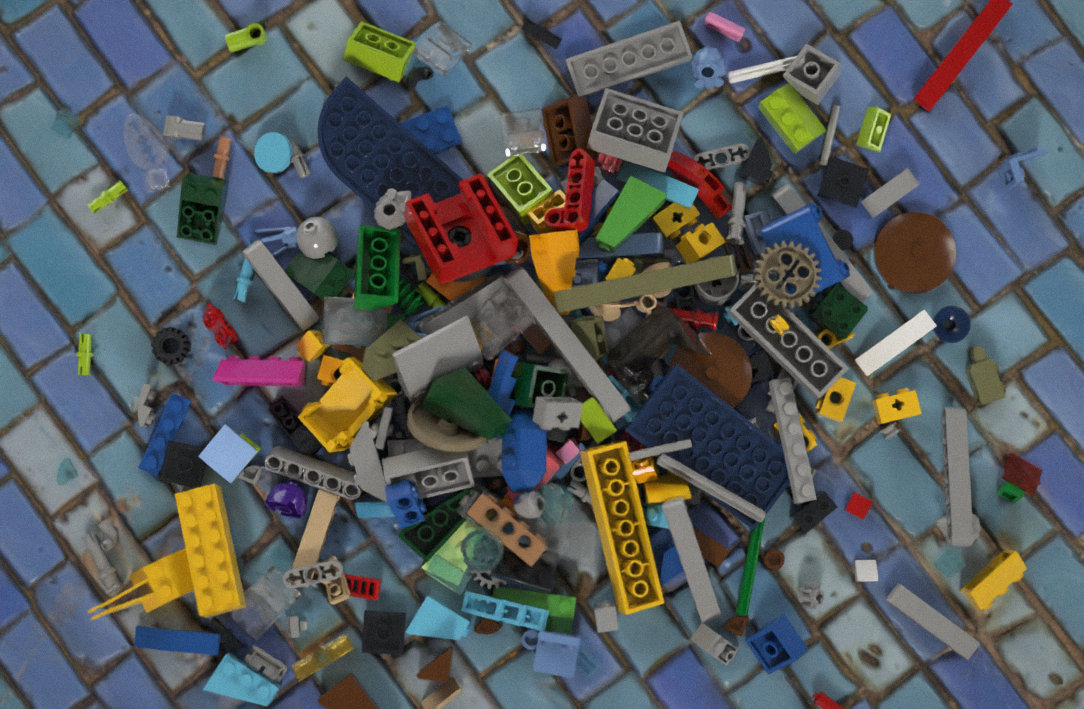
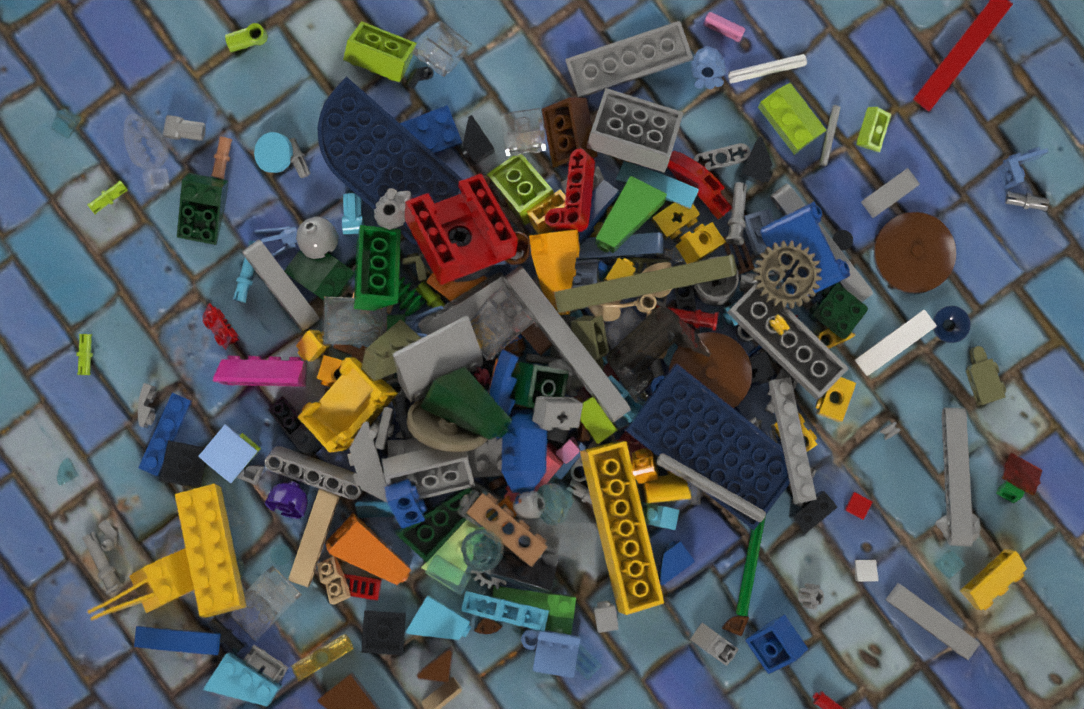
(158, 344): black tyre -> none
(293, 626): light grey tile -> none
(299, 583): light grey beam -> none
(352, 213): none -> medium azure piece
(363, 548): none -> orange slope
(475, 143): none -> black slope
(541, 33): black pin -> none
(608, 163): coral gear -> none
(660, 449): light grey bar -> none
(691, 559): light grey beam -> none
(710, 549): reddish brown slope -> none
(774, 559): reddish brown tile -> none
(812, 73): light grey slope -> none
(843, 182): black plate -> none
(908, 406): yellow brick -> none
(1027, 201): none -> light grey pin

